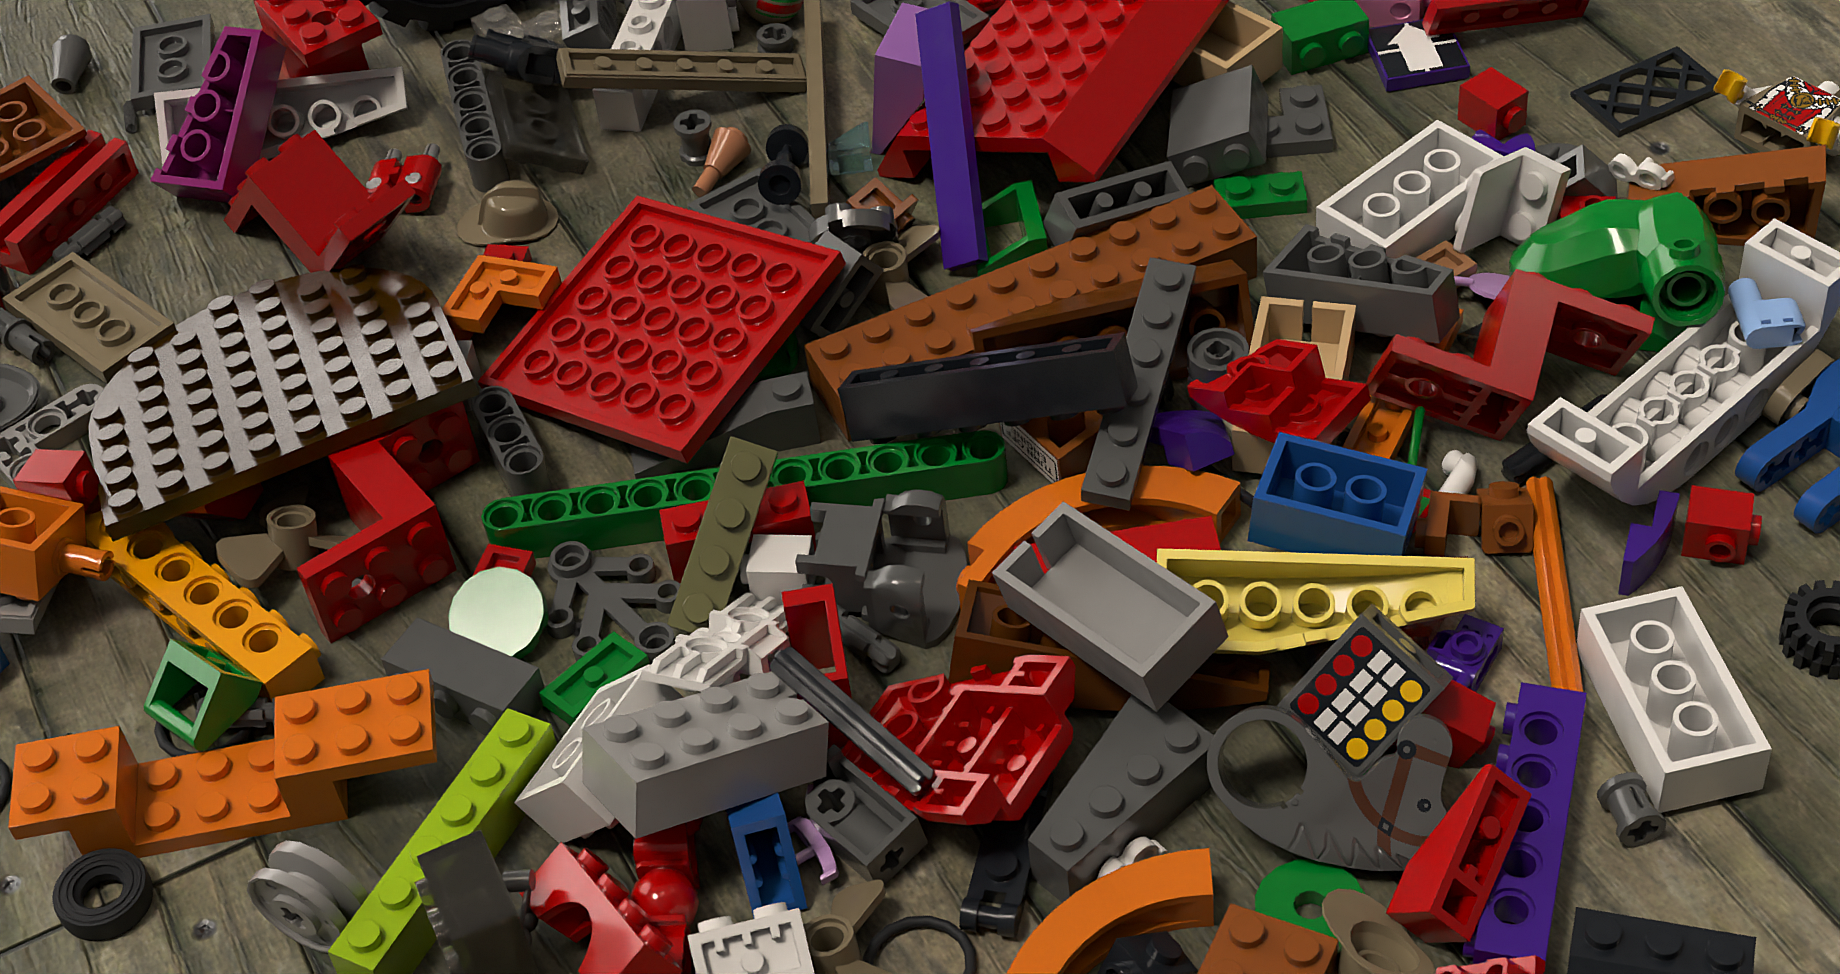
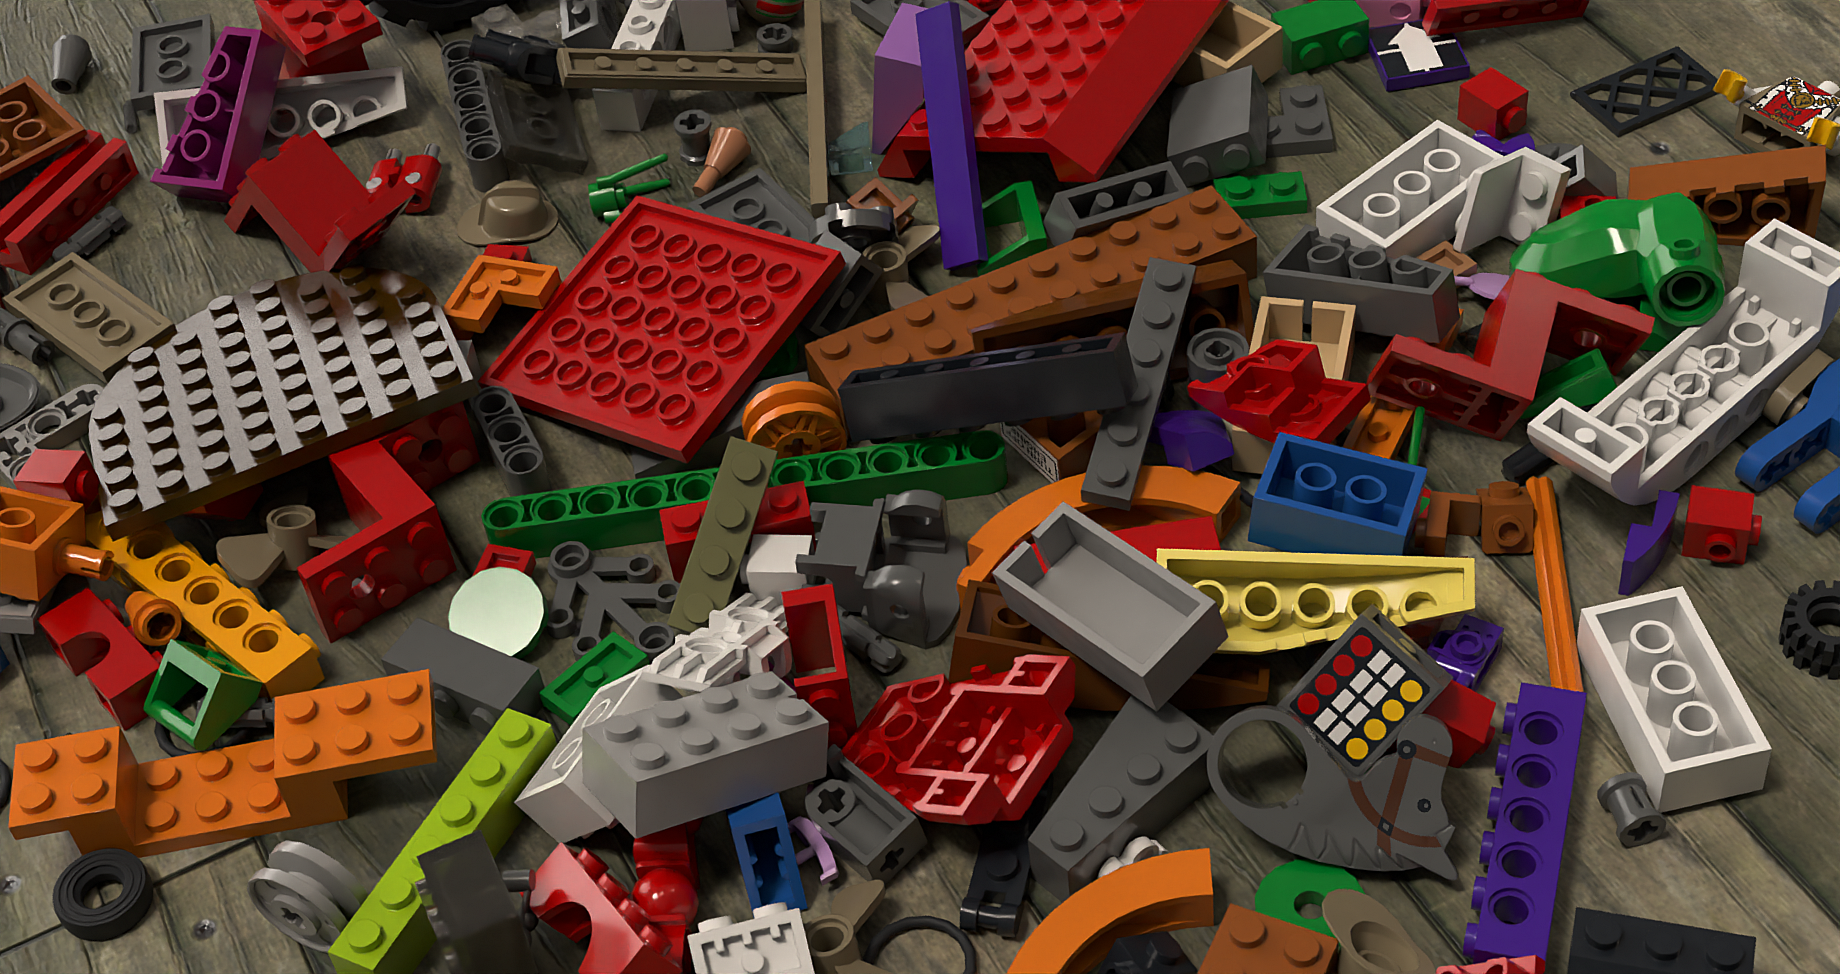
(92, 634): none -> red arch
(153, 618): none -> orange cone
(610, 197): none -> green plant
(780, 178): black wheel -> none
(794, 420): none -> orange wheel
(853, 721): black axle -> none
(1460, 471): white arm -> none
(1460, 860): red slope -> none
(1579, 381): none -> green slope
(1645, 175): white piece -> none
(1768, 321): light blue piece -> none

